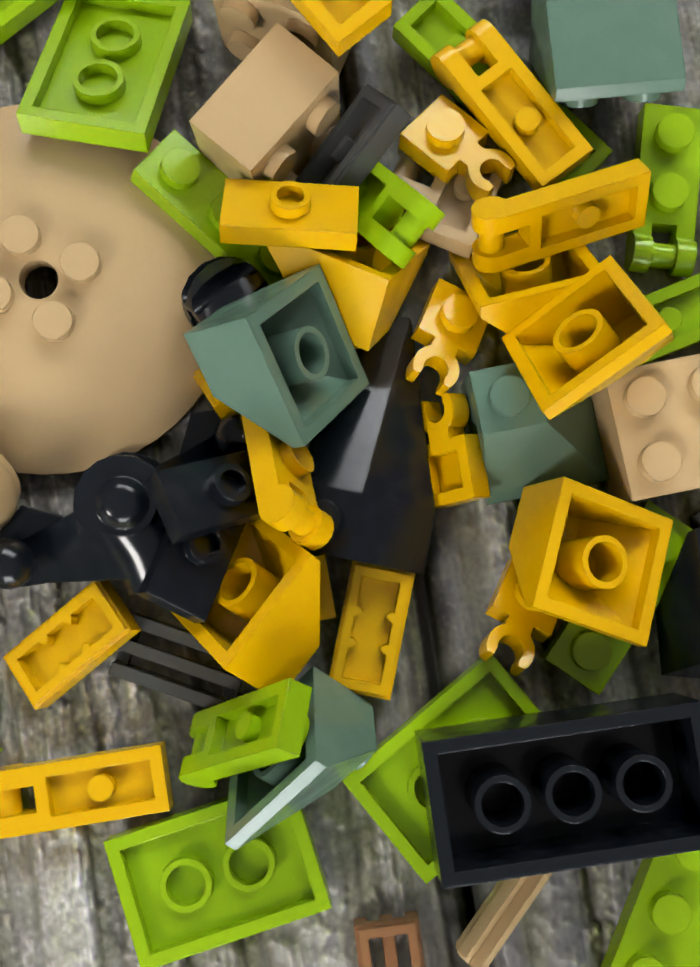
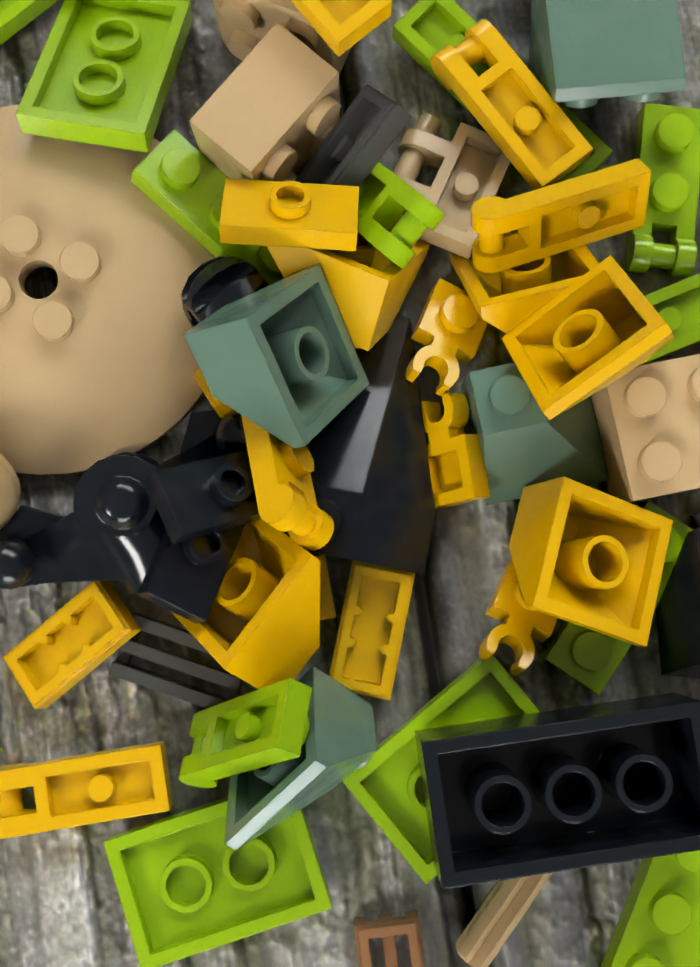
(453, 143): yellow plate -> none

